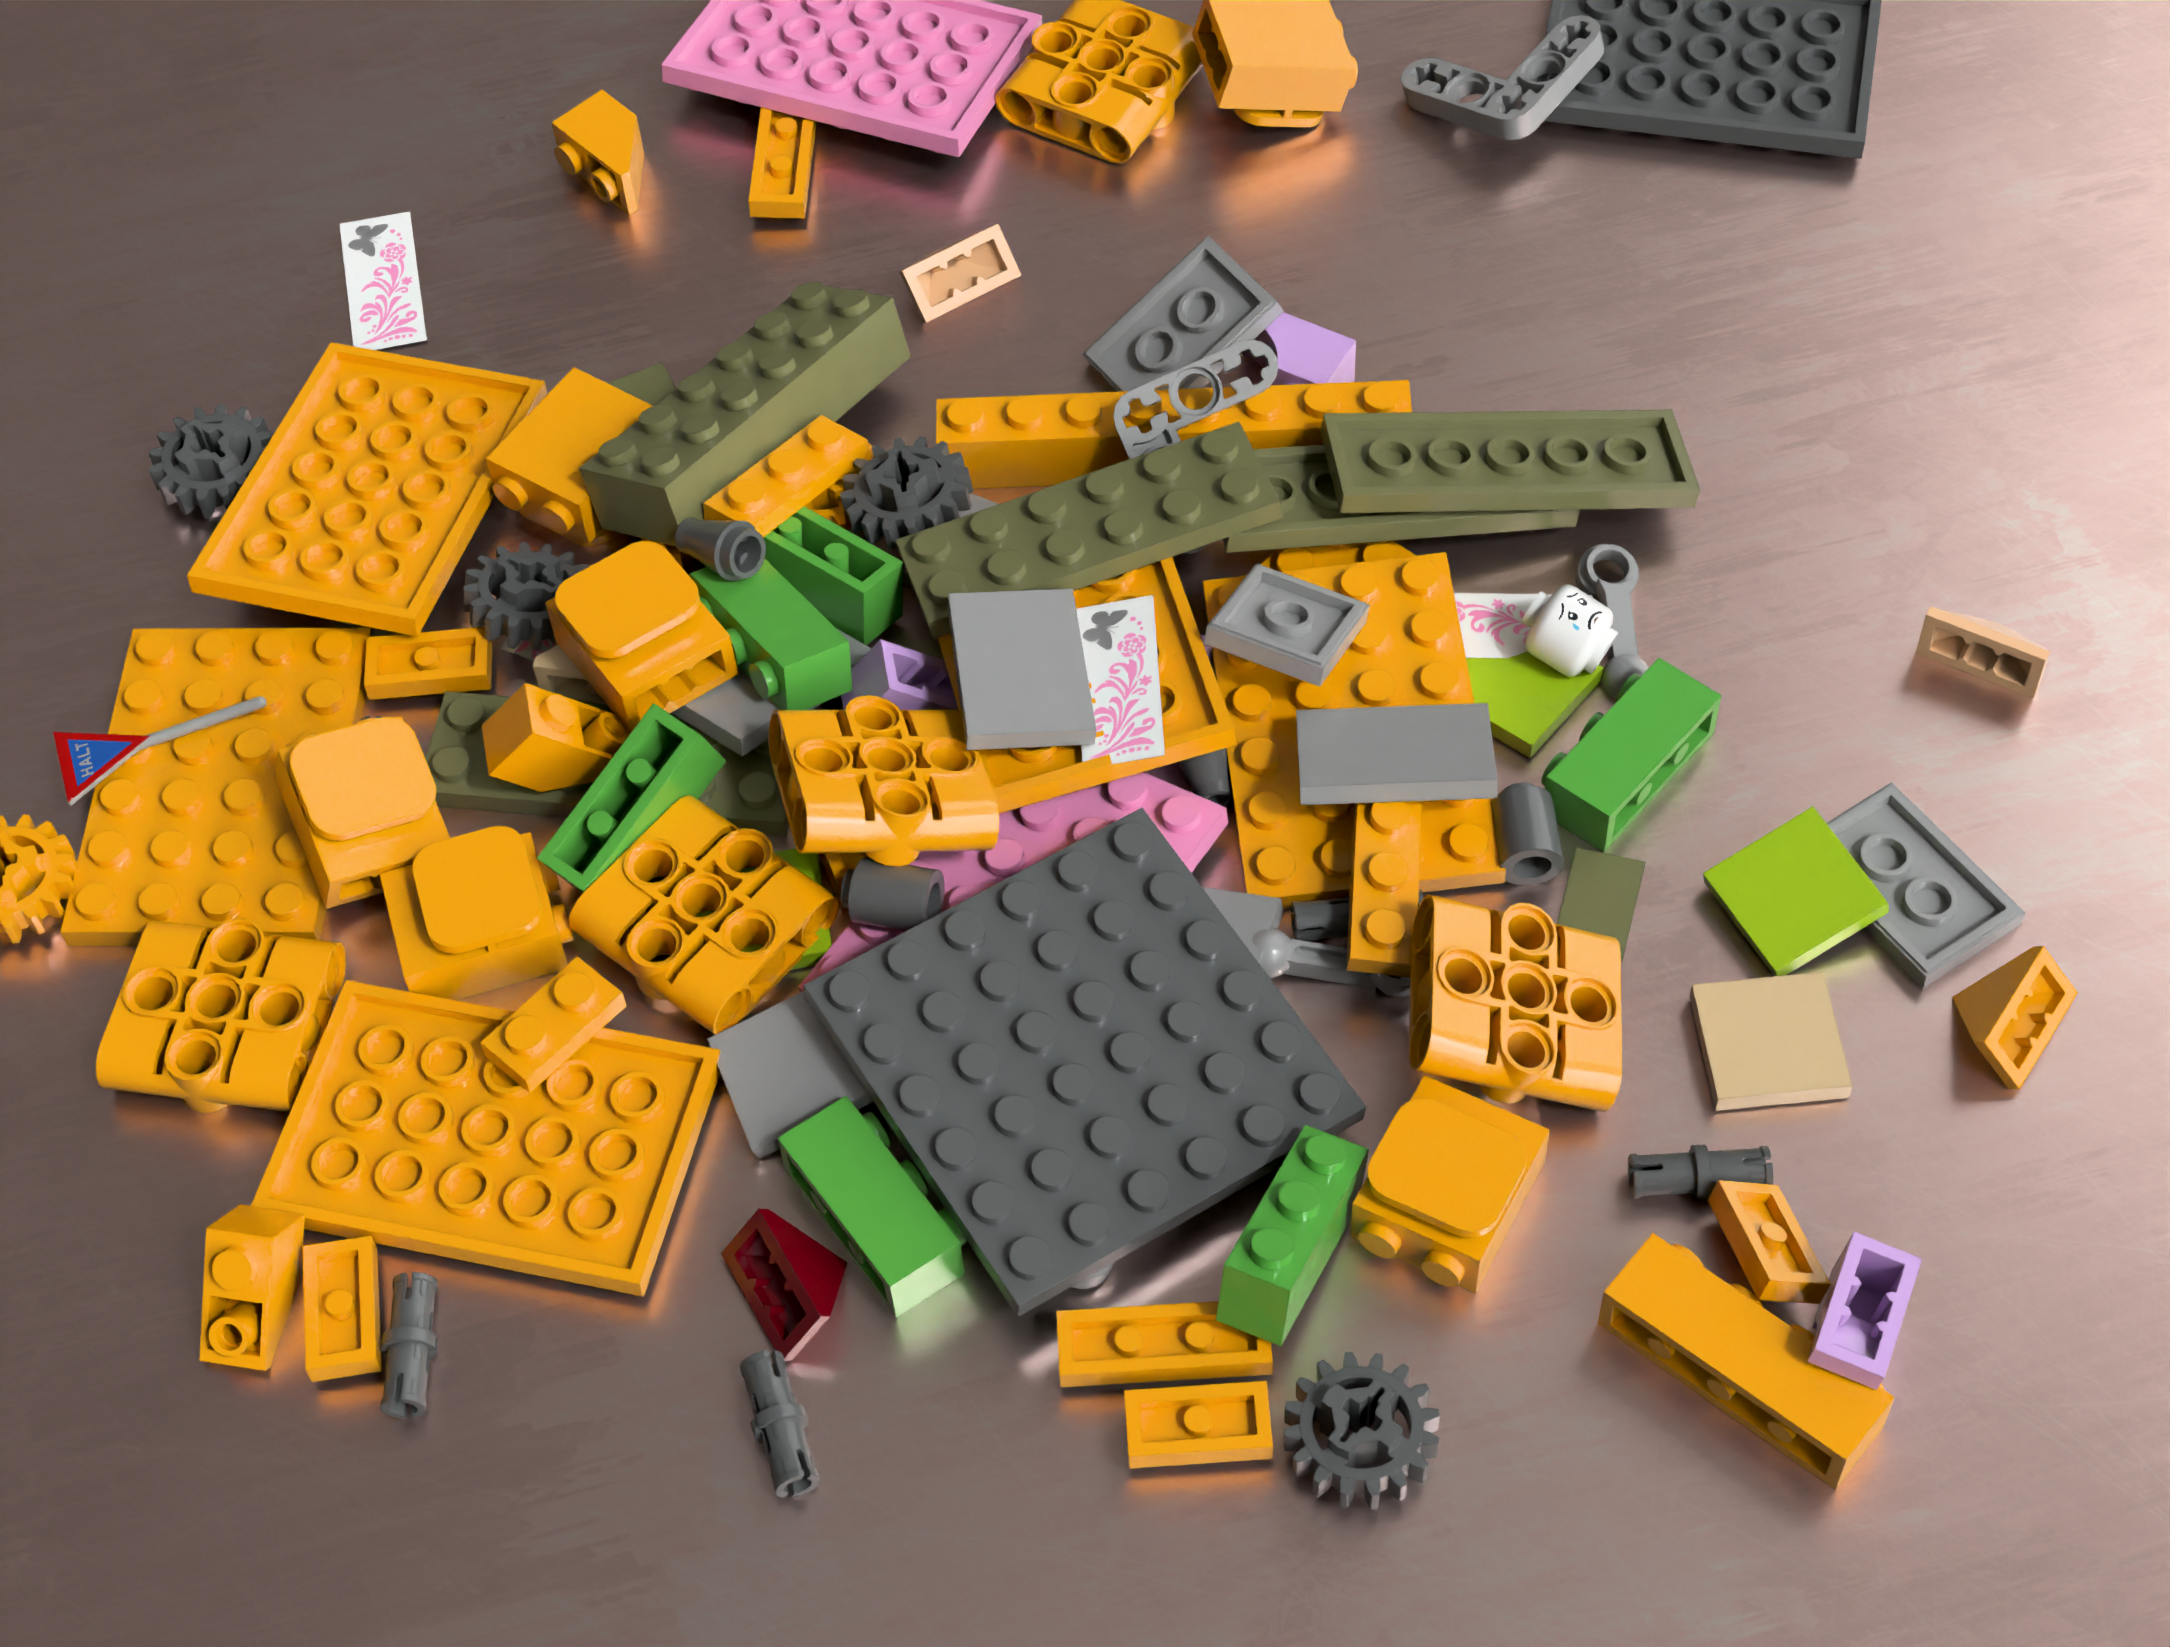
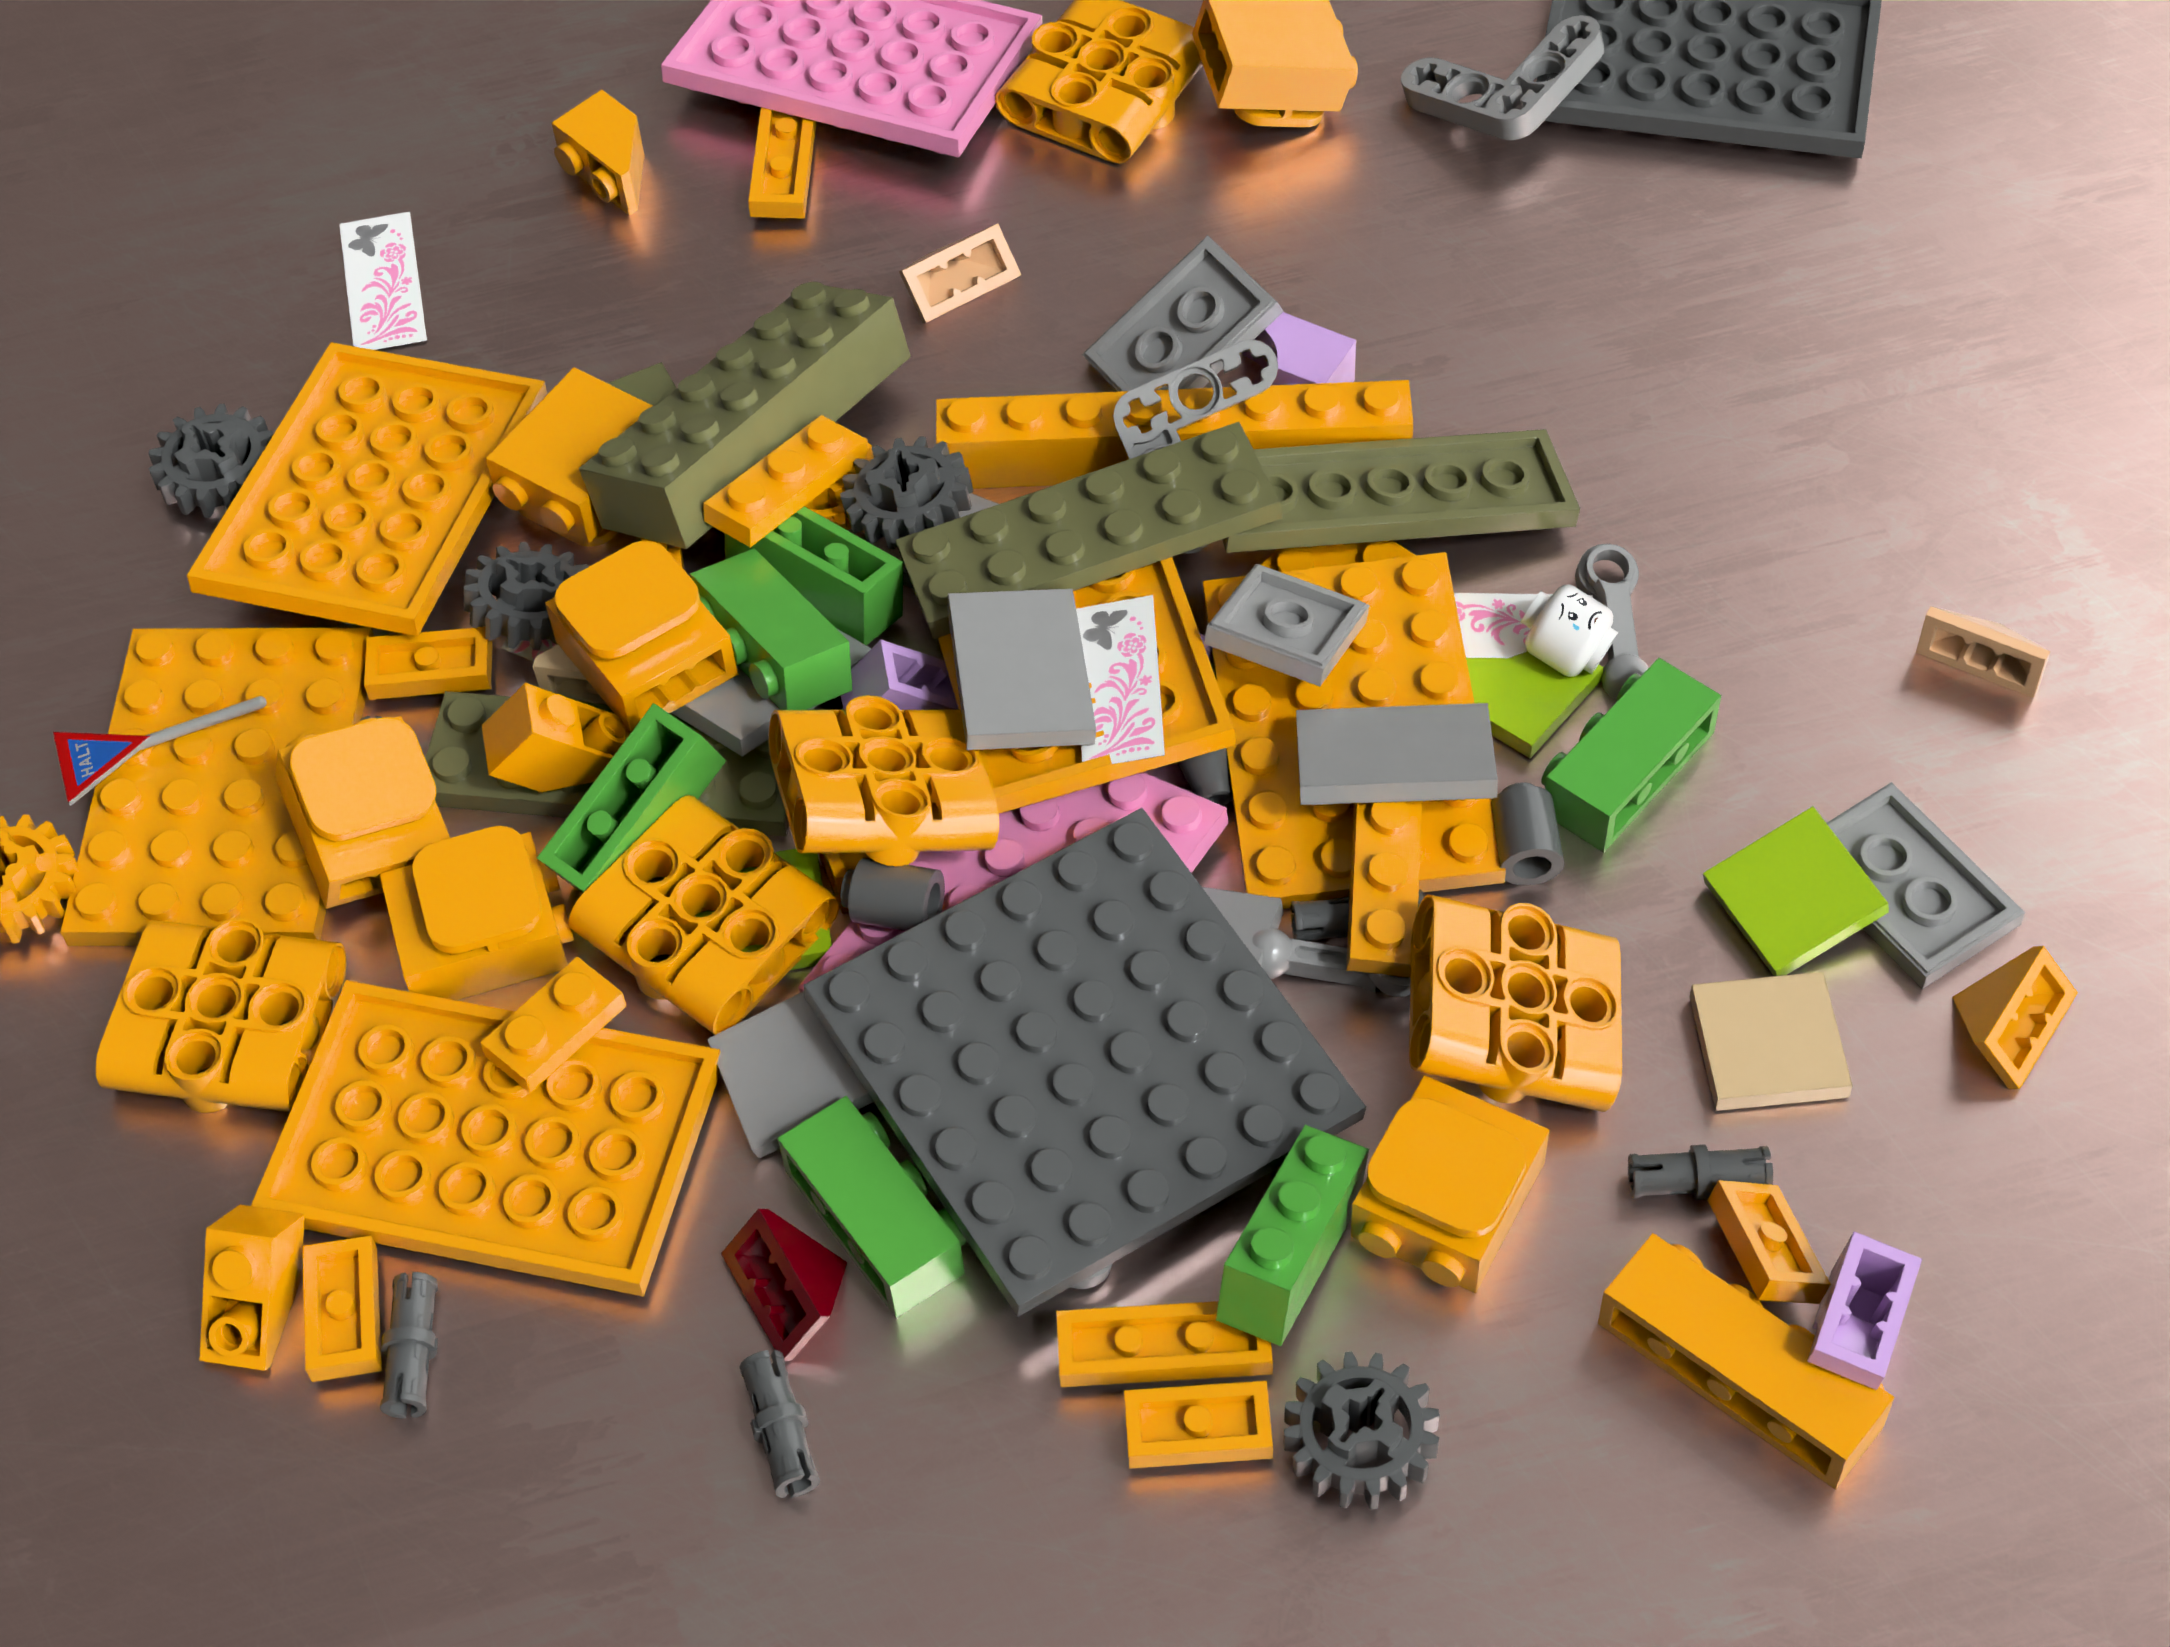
(724, 546): dark grey cone -> none
(1508, 461): olive plate -> none
(1602, 894): olive sticker -> none

